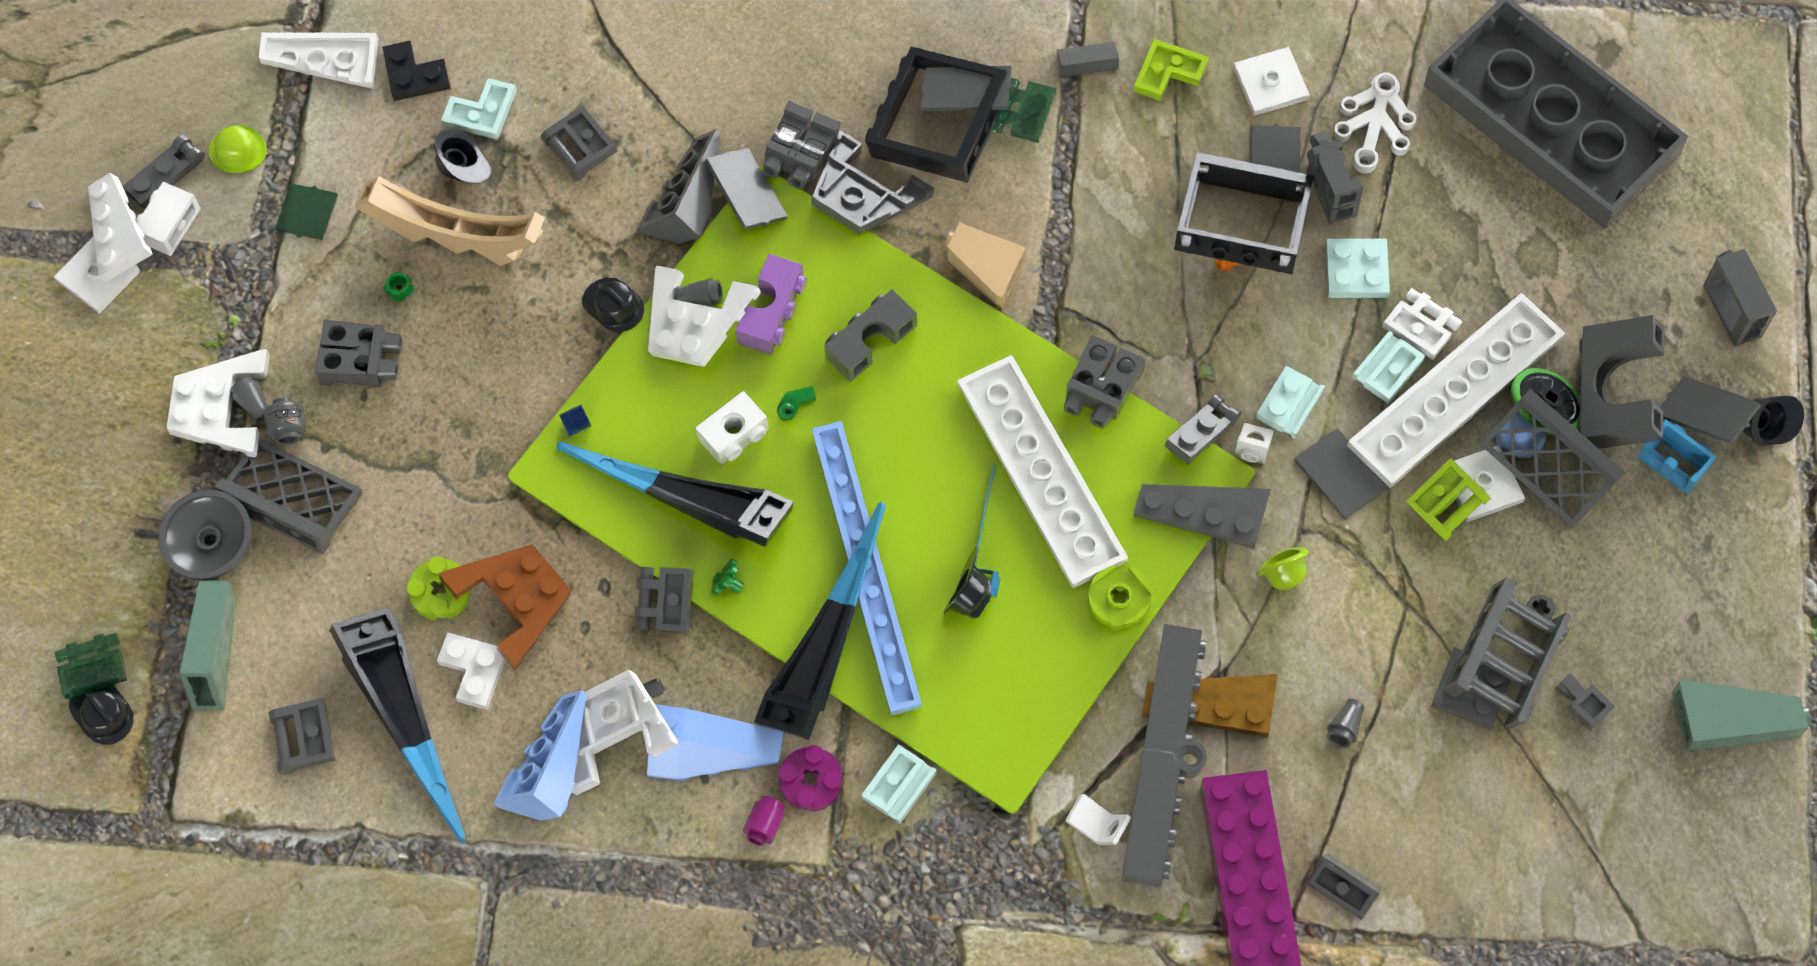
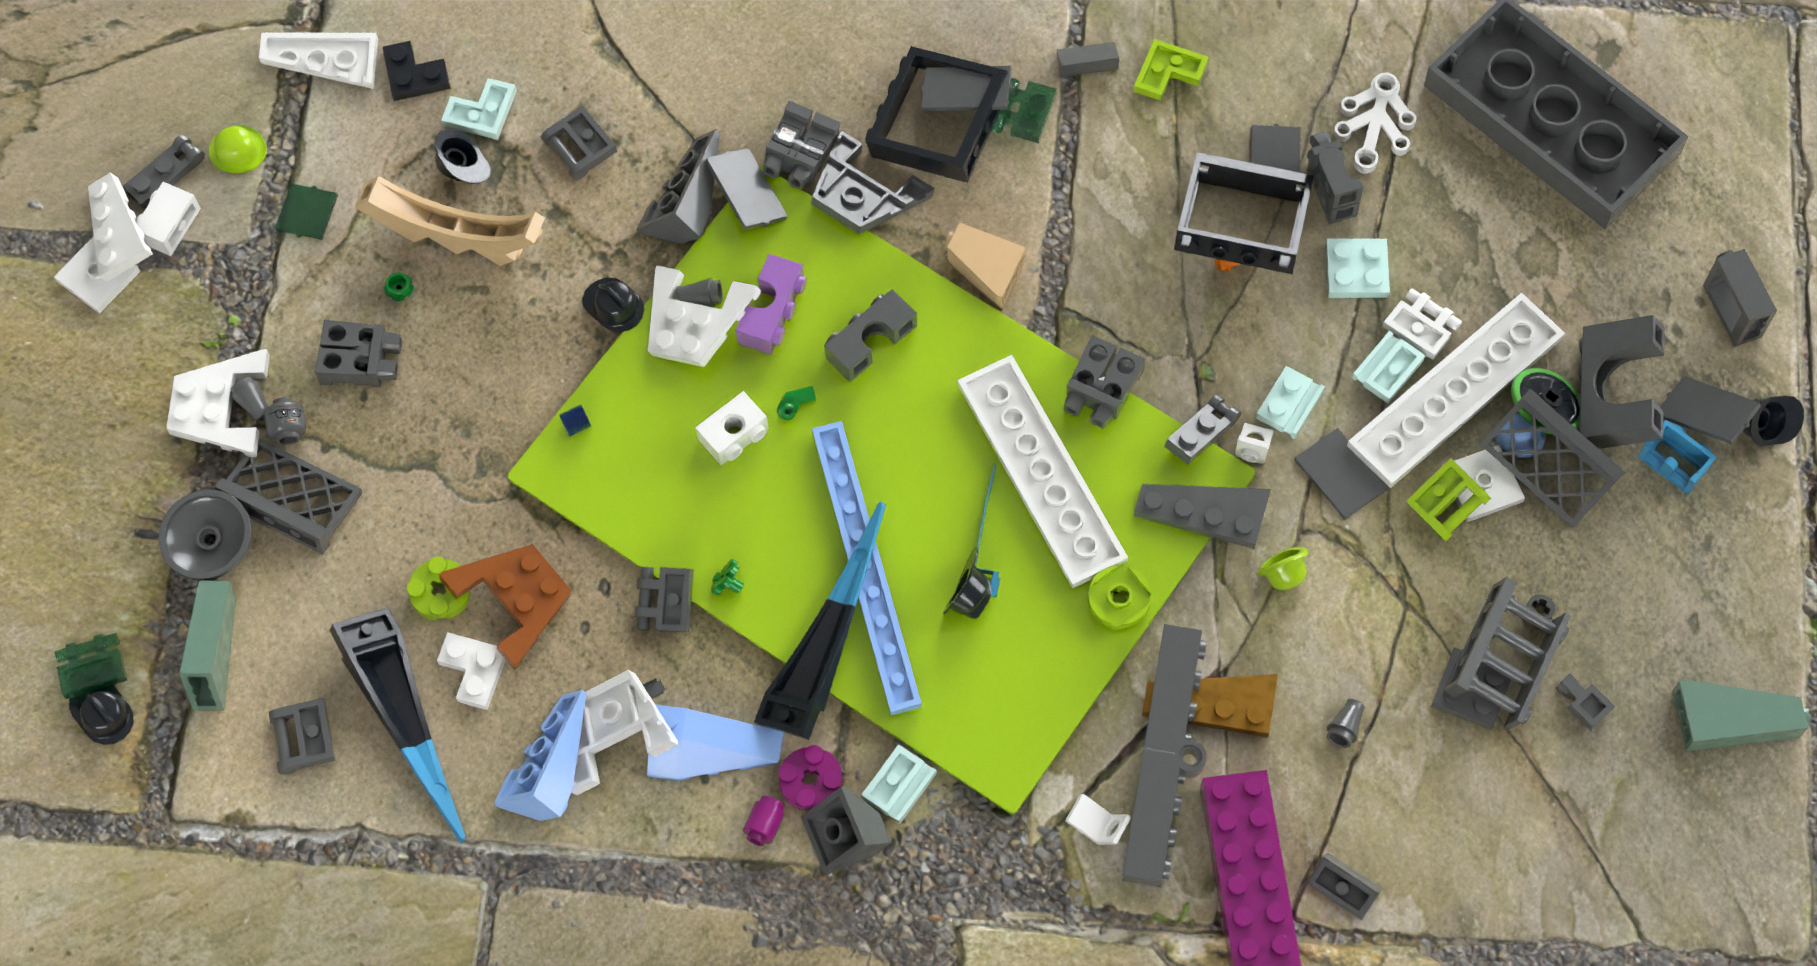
(726, 507): black plate -> none
(844, 830): none -> dark grey slope
(1271, 81): white plate -> none

